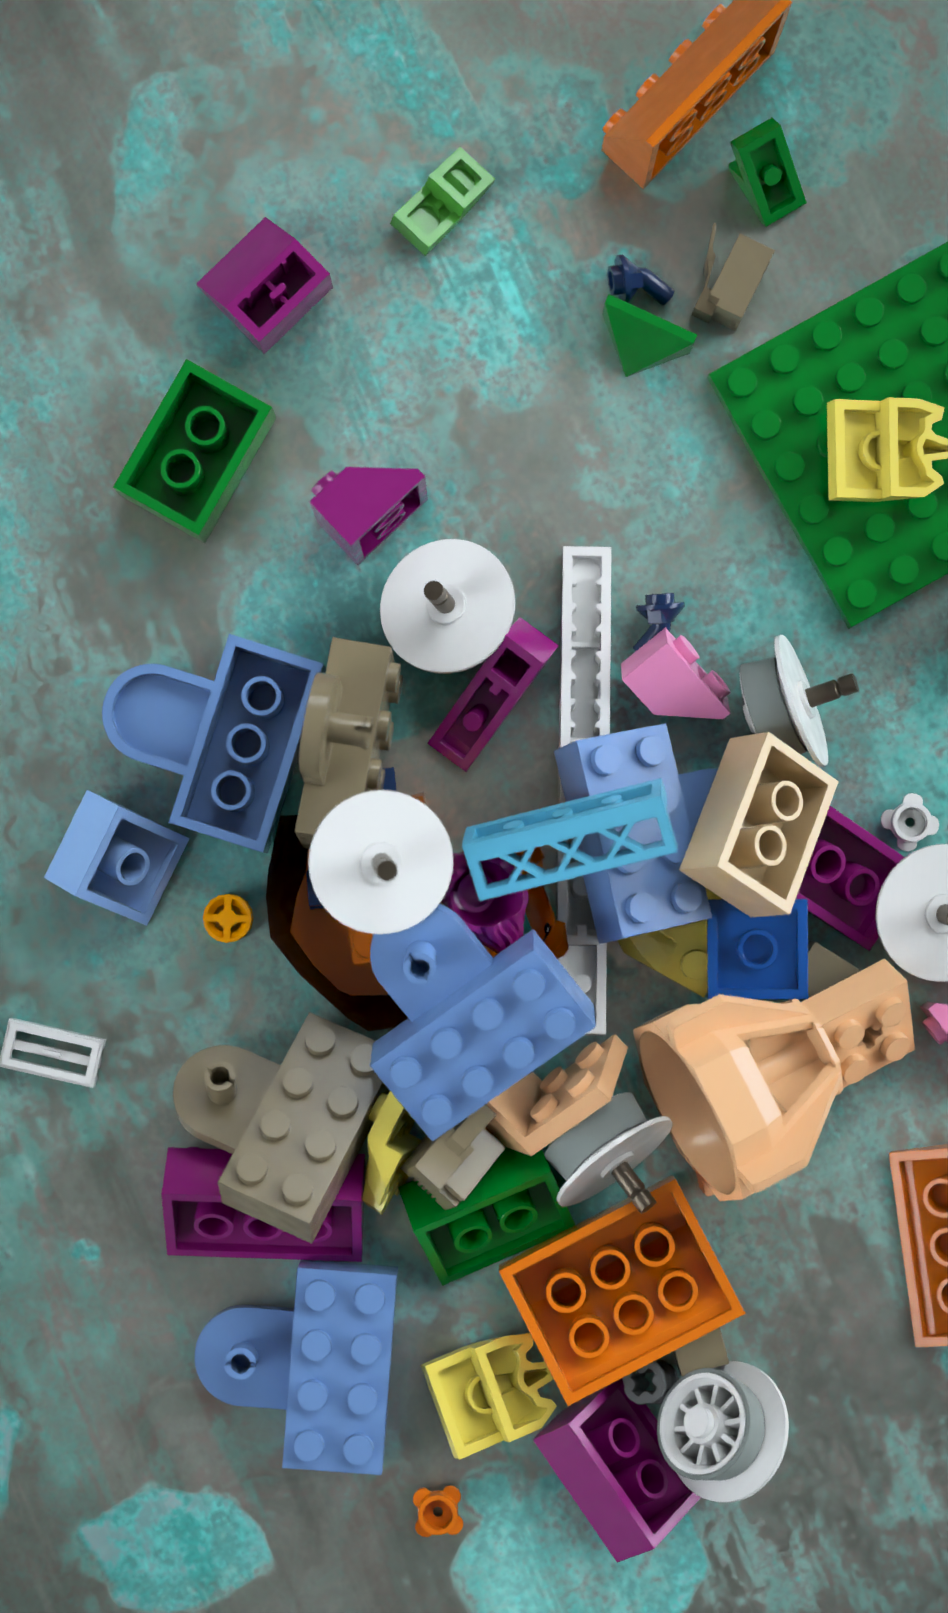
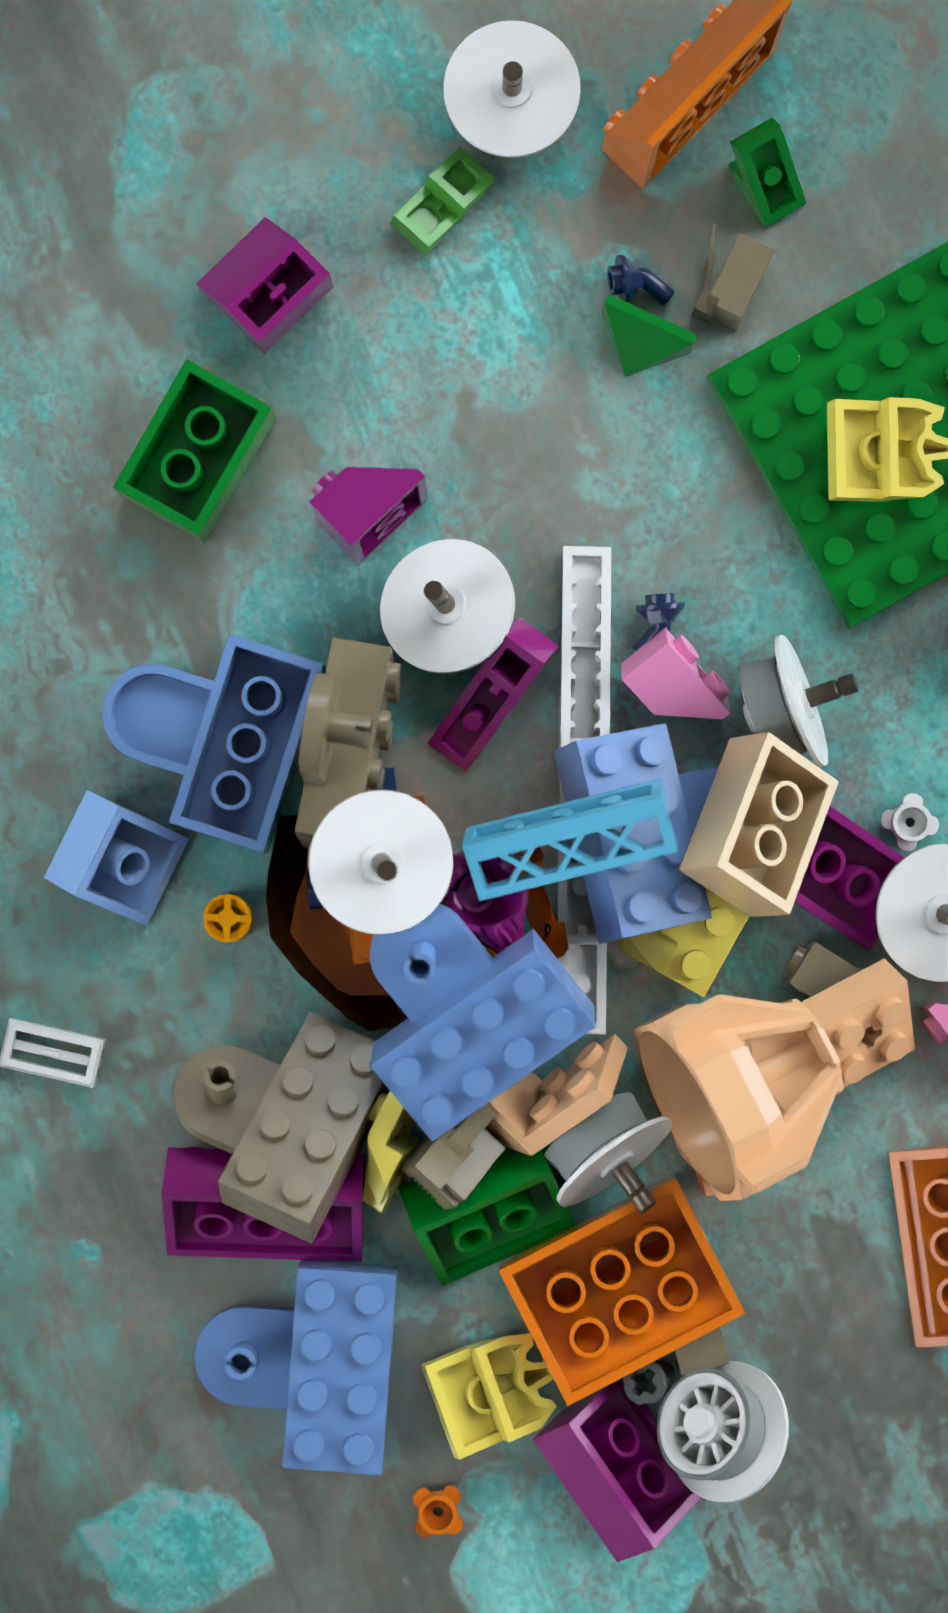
(511, 89): none -> white piece
(757, 954): blue plate -> none

